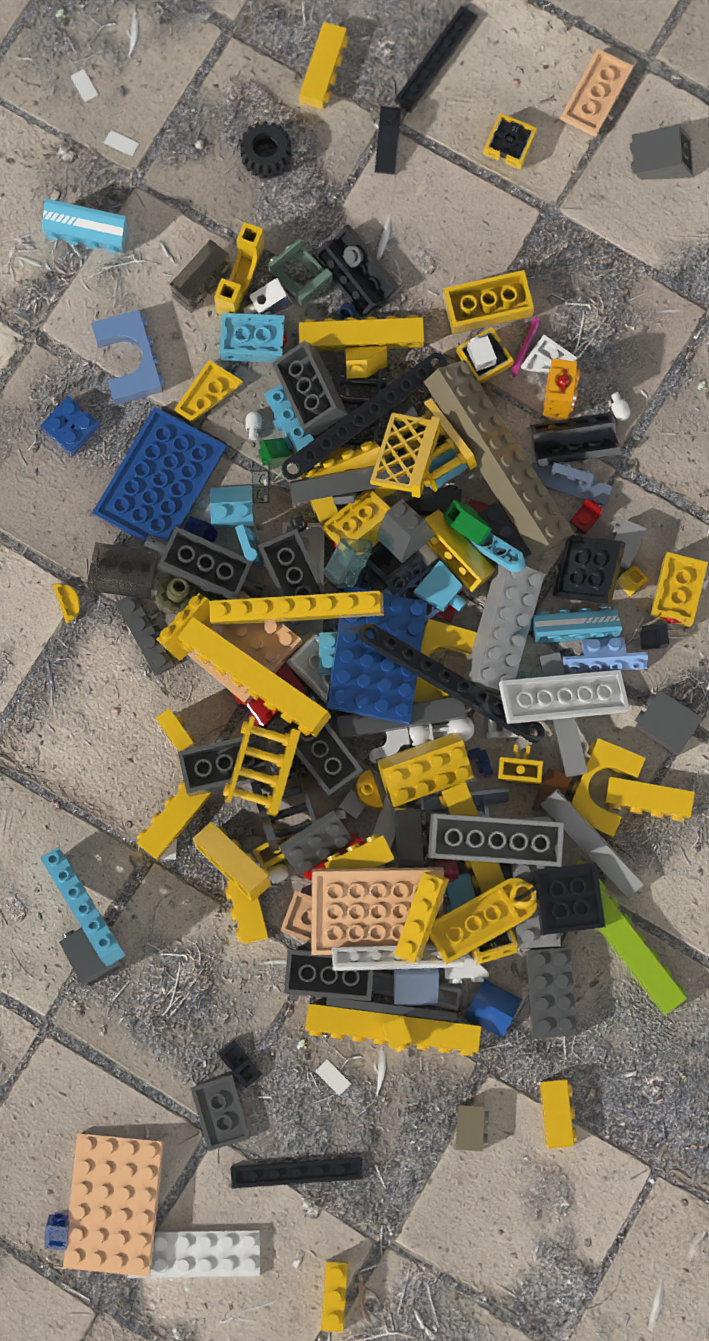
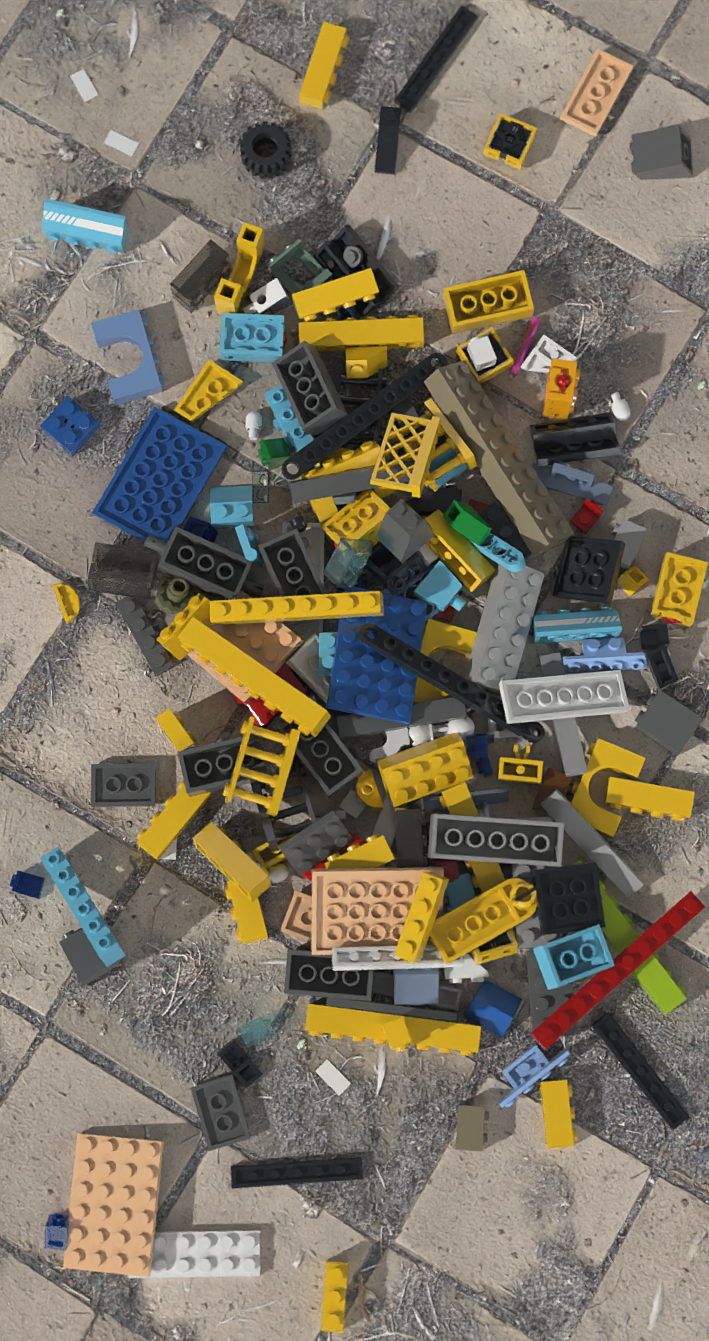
(27, 884): none -> clear blue bracket
(123, 785): none -> dark grey plate
(255, 1031): none -> clear light blue brick
(335, 294): none -> yellow brick
(478, 745): none -> clear blue bracket
(527, 1070): none -> light blue bracket
(573, 957): none -> medium azure slope
(624, 963): none -> red plate
(640, 1071): none -> black tile
(660, 665): none -> black plate

